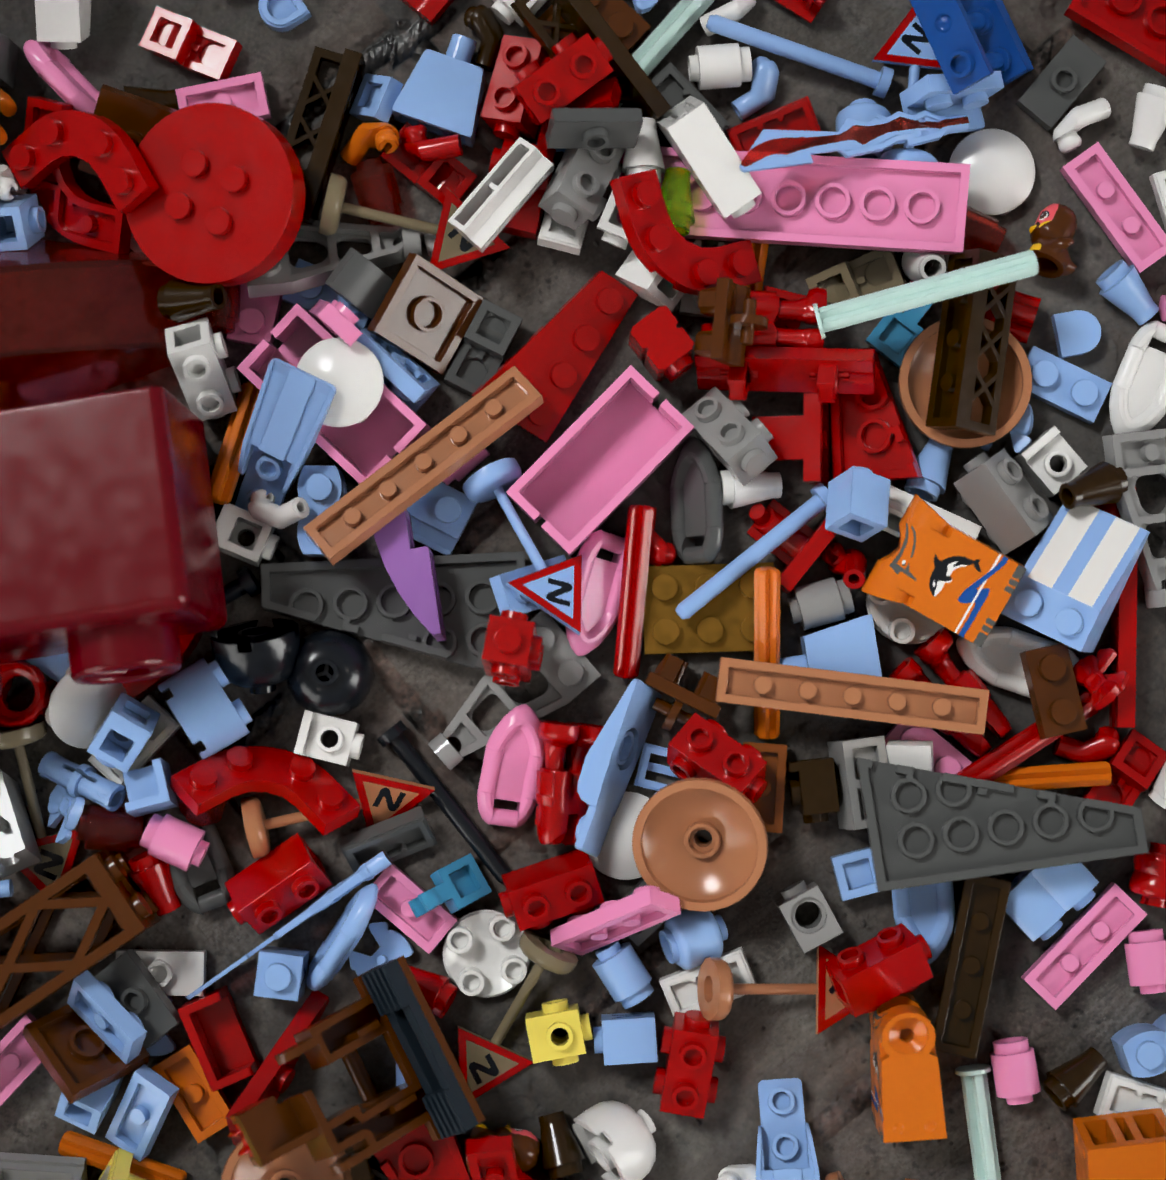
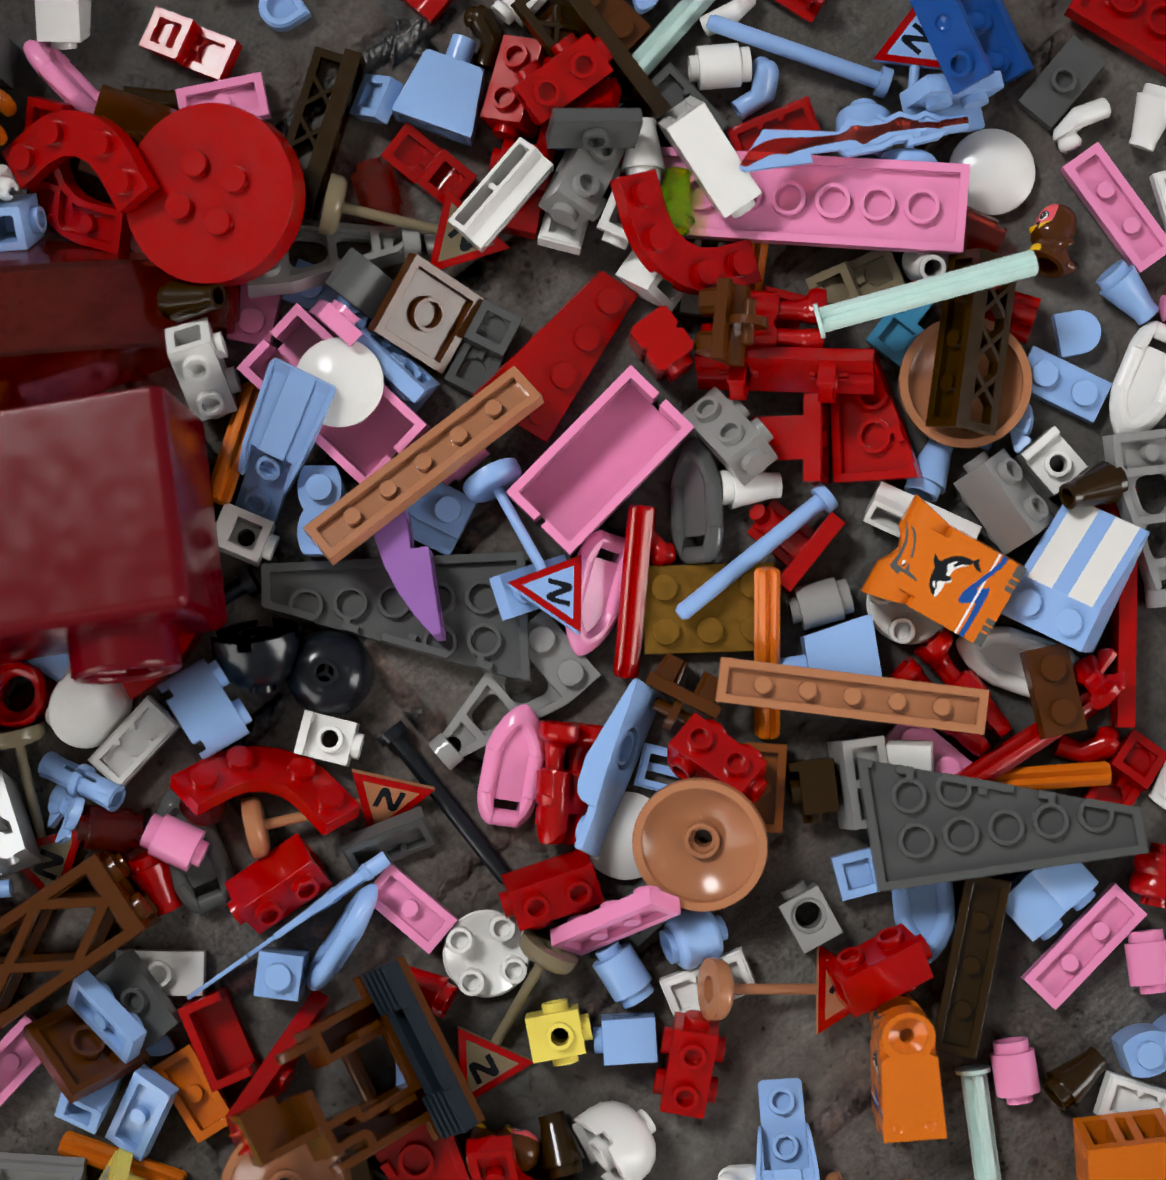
(123, 733): light blue brick -> none
(149, 789): light blue panel -> none
(278, 516): white arm -> none
(370, 135): orange arm -> none
(391, 946): light blue piece -> none
(431, 149): red arm -> none
(455, 885): dark azure plate -> none
(511, 648): red brick -> none
(847, 563): red arm -> none
(857, 504): light blue brick -> none

